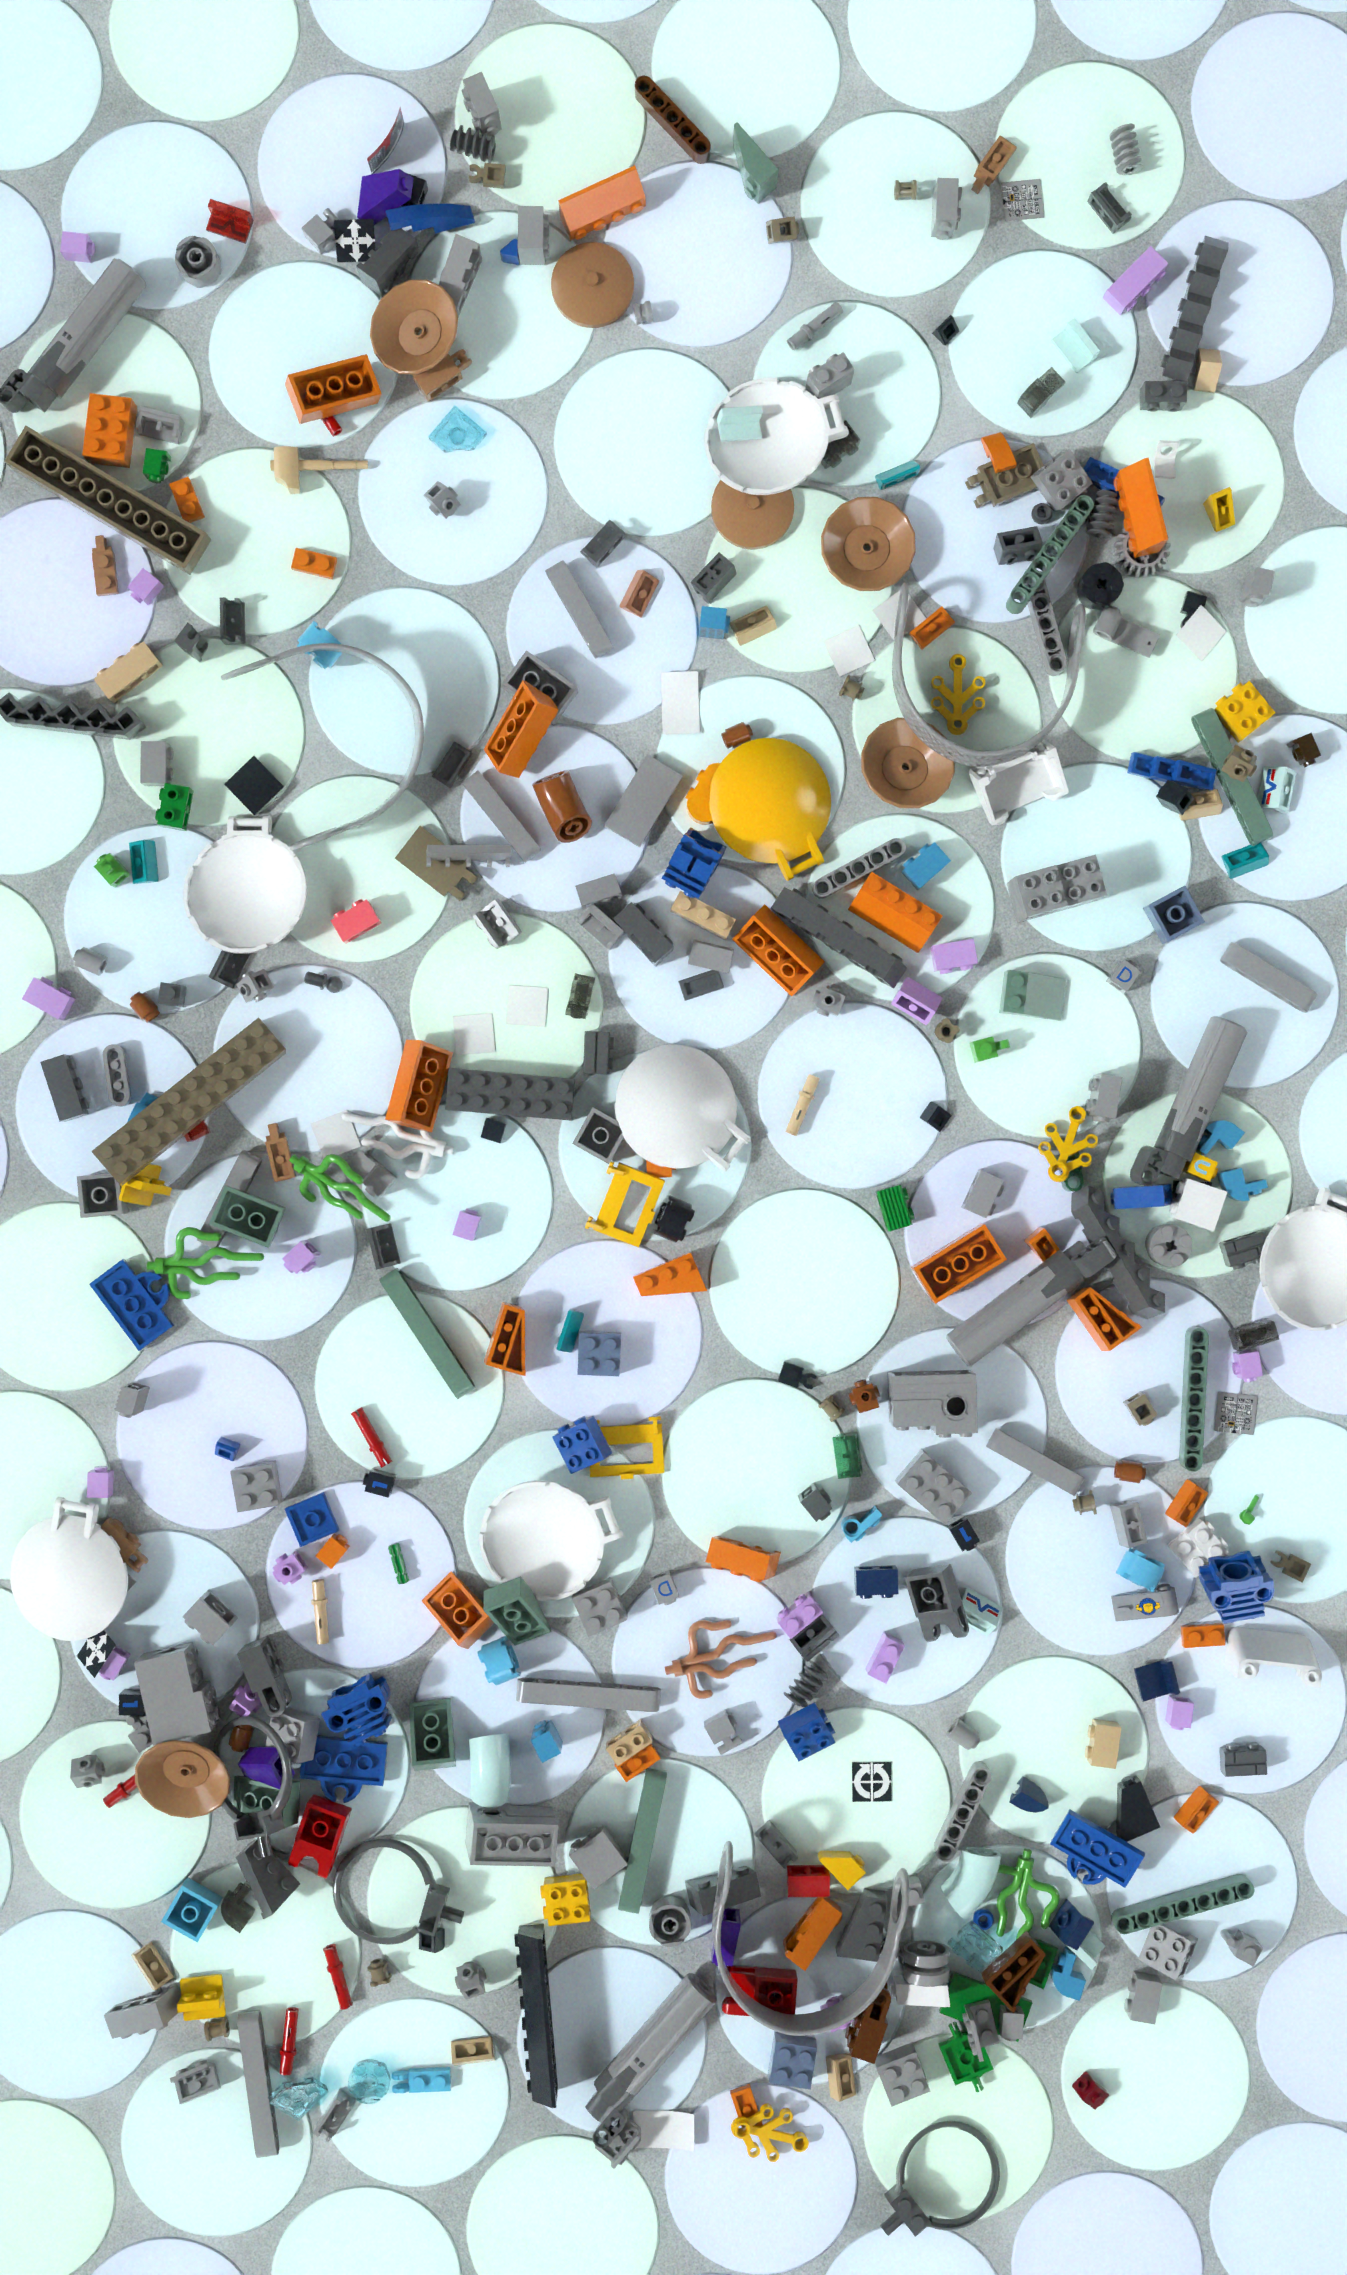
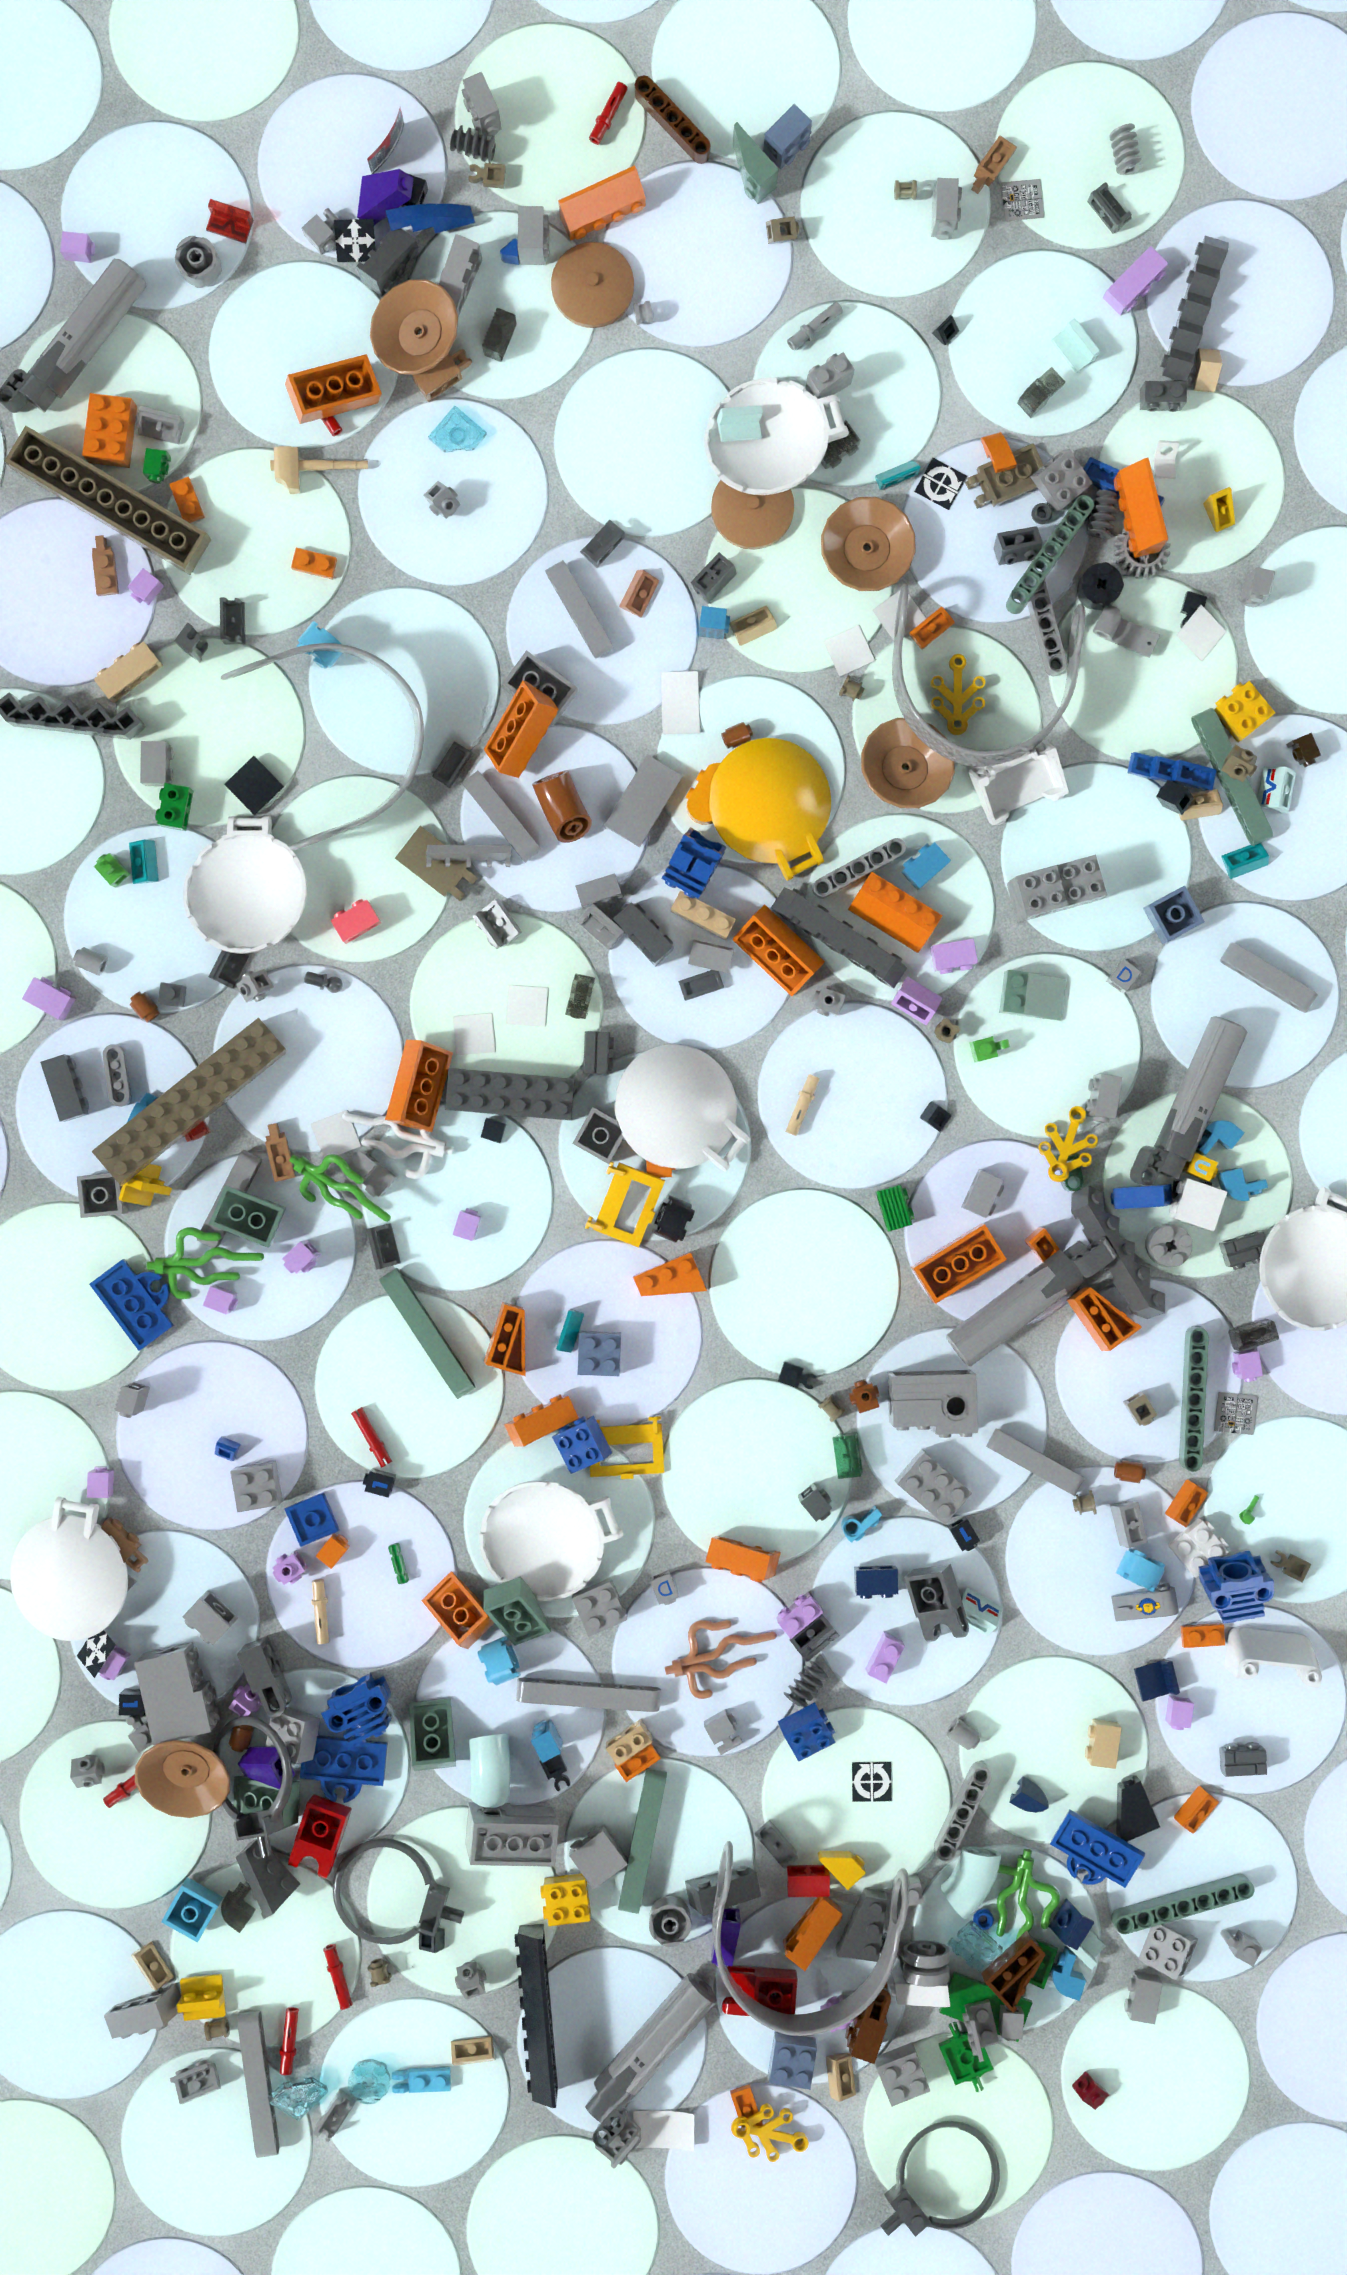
(220, 1299): none -> lavender brick
(499, 334): none -> clear smoke brick
(541, 1421): none -> orange wedge
(554, 1769): none -> black plate
(603, 121): none -> red pin
(787, 137): none -> sand blue brick
(940, 483): none -> sticker

